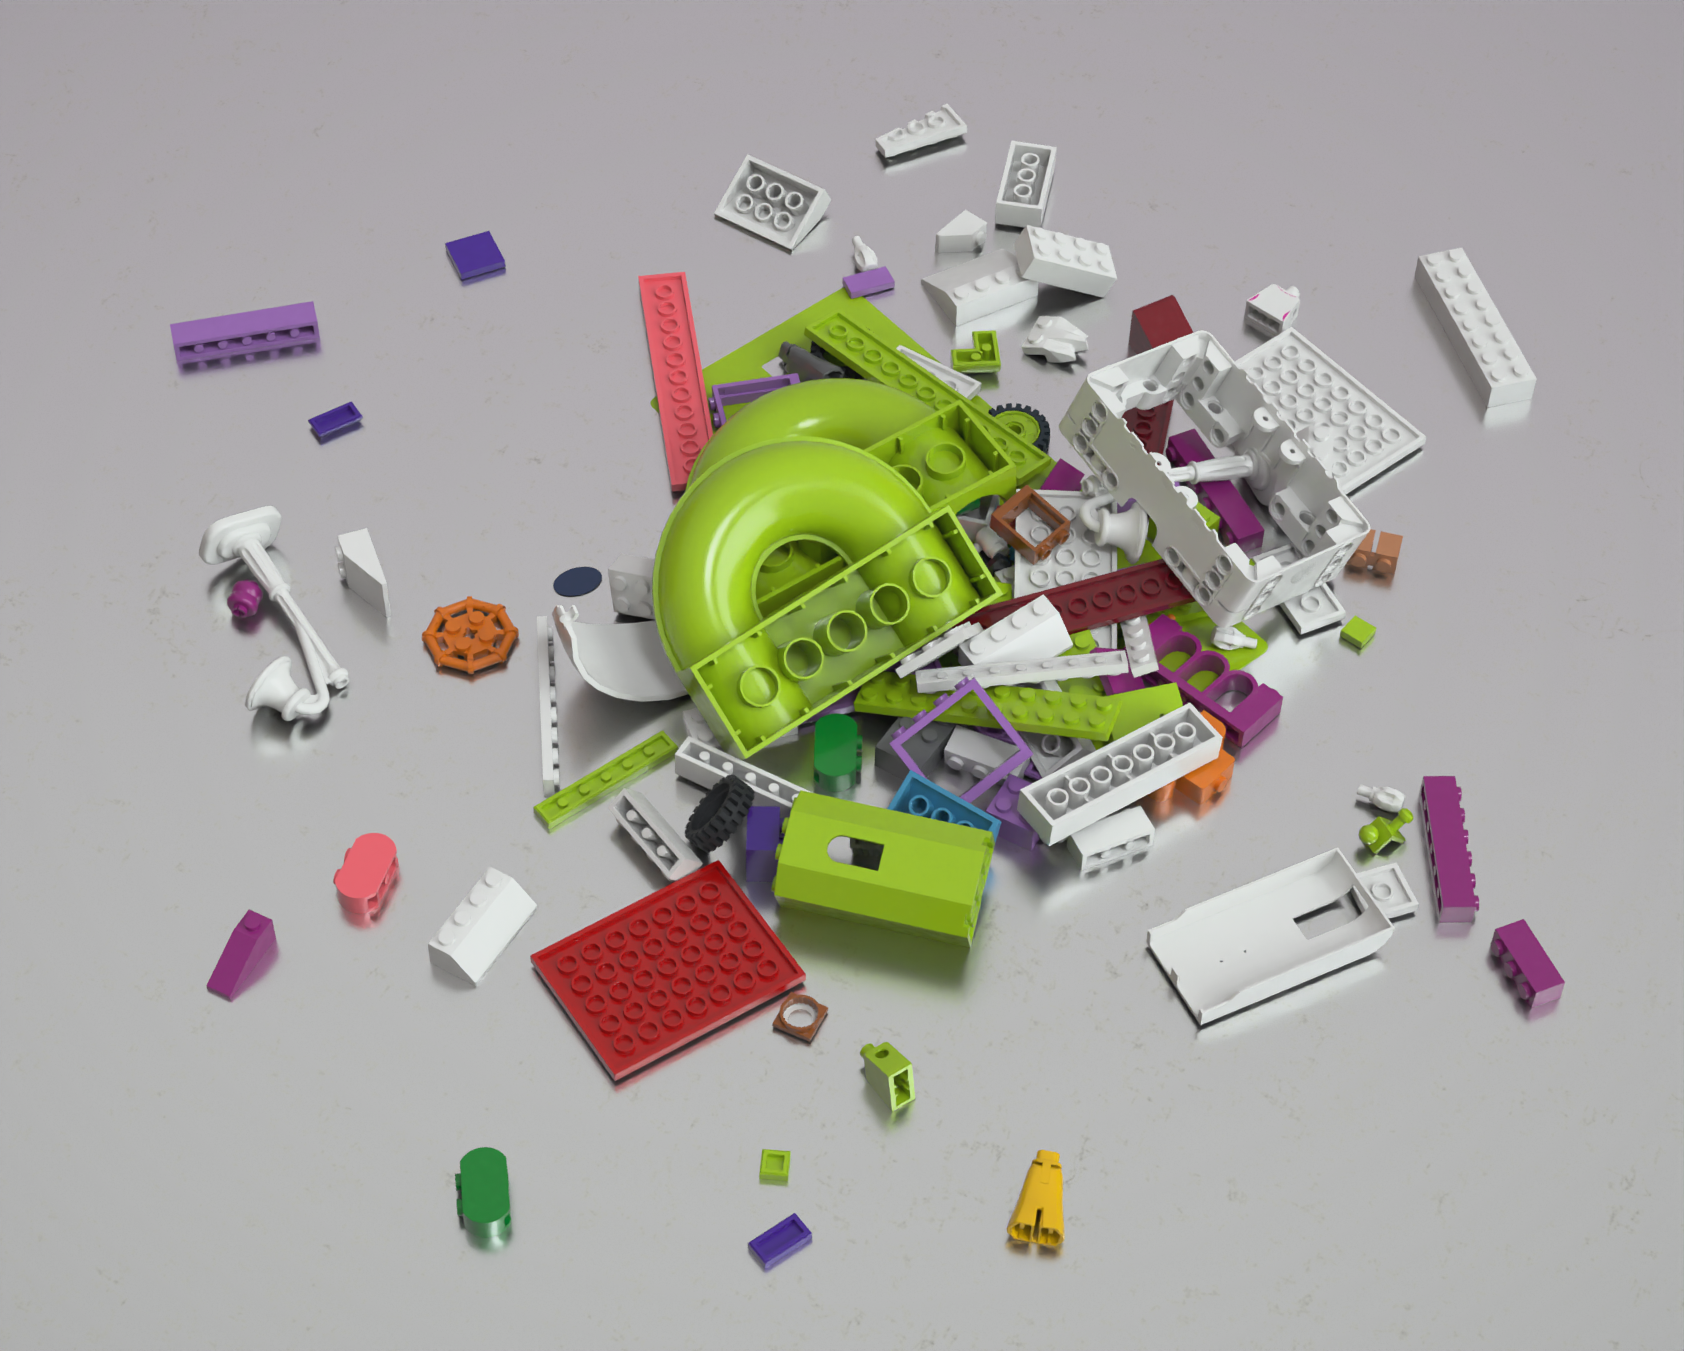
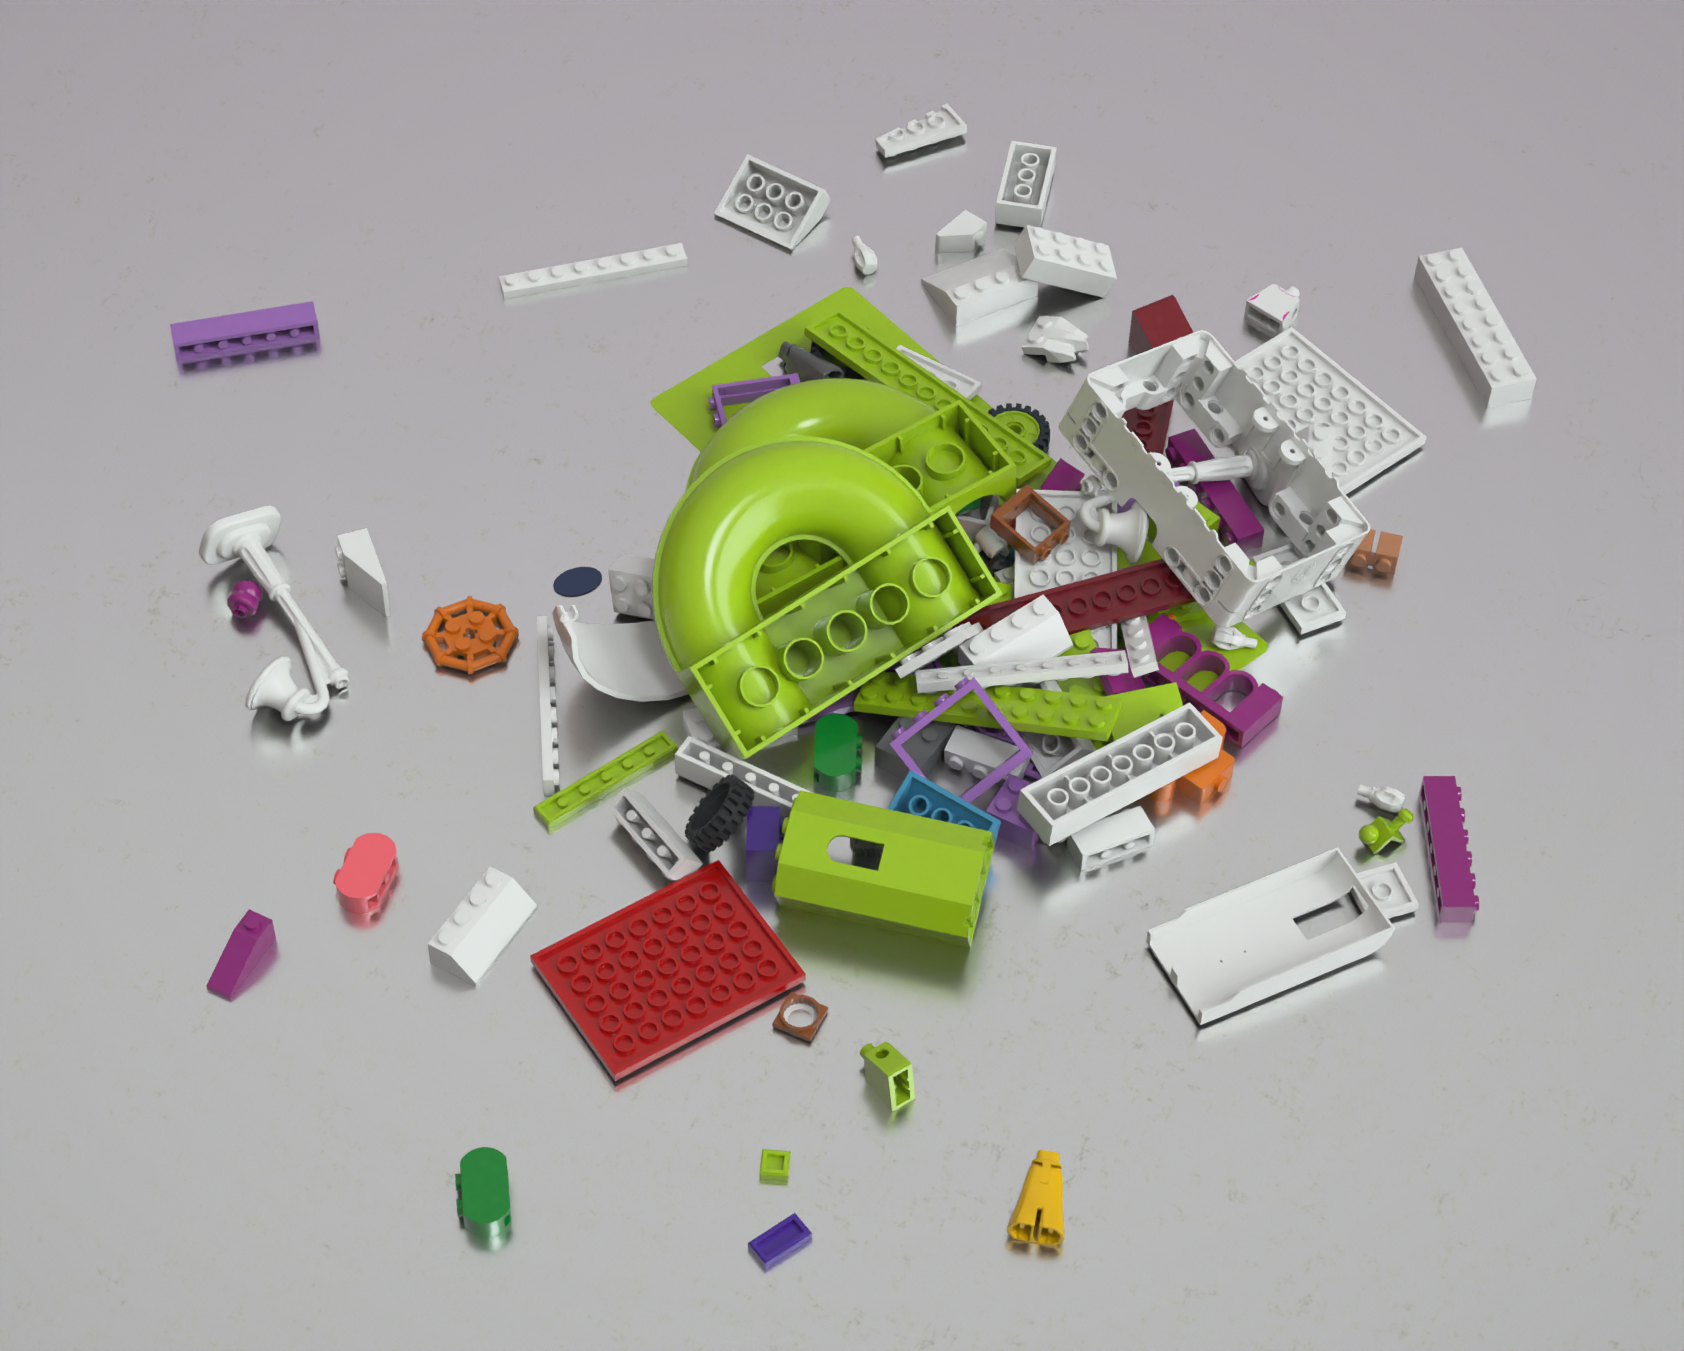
(335, 419): dark purple tile -> none
(475, 255): dark purple tile -> none
(592, 270): none -> white plate
(676, 372): coral plate -> none
(868, 282): medium lavender tile -> none
(981, 359): lime brick -> none
(1358, 631): lime tile -> none
(1527, 963): magenta brick -> none

